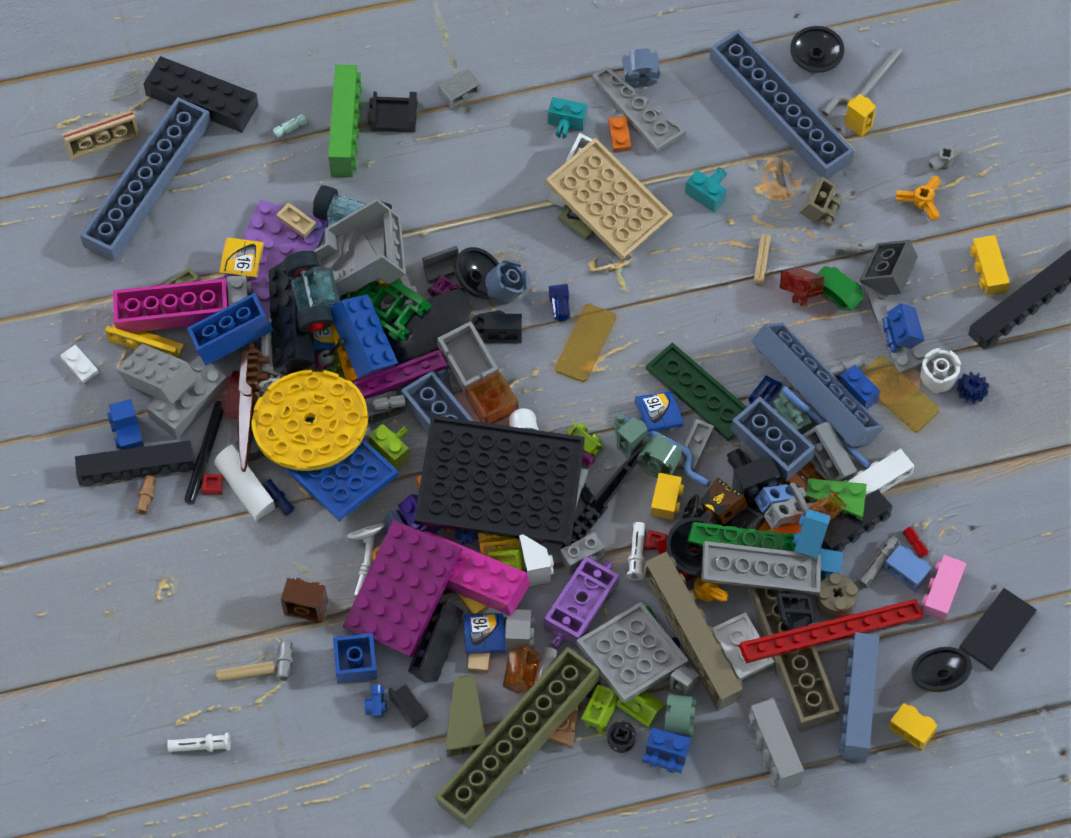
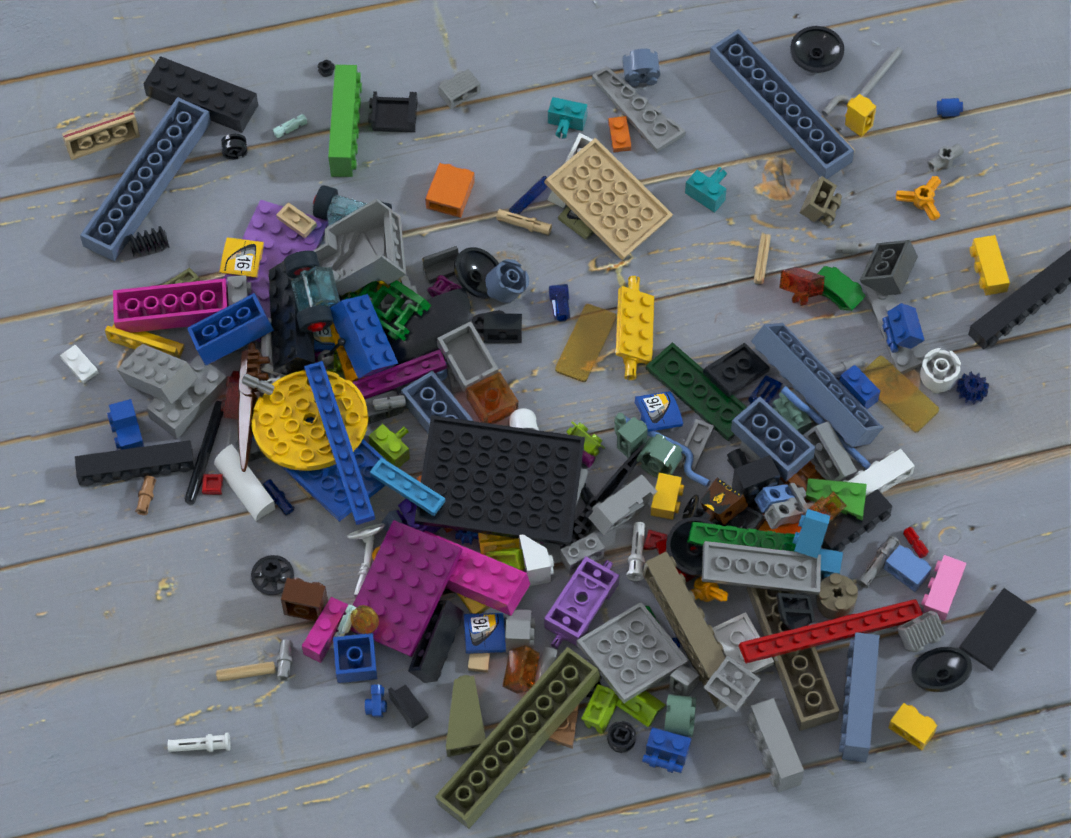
(148, 241): none -> black piece
(234, 146): none -> black wheel
(255, 383): none -> light grey piece
(271, 573): none -> black wheel
(321, 635): none -> dark pink brick
(326, 72): none -> black plate
(339, 443): none -> blue plate
(345, 623): none -> light aqua axle
(364, 619): none -> clear yellow plate
(407, 486): none -> dark azure plate
(450, 190): none -> orange brick
(524, 222): none -> tan pin
(529, 196): none -> clear blue axle
(622, 505): none -> light grey wedge
(634, 327): none -> yellow plate
(732, 683): none -> light grey slope
(736, 369): none -> black tile
(921, 631): none -> light grey brick
(949, 107): none -> blue brick

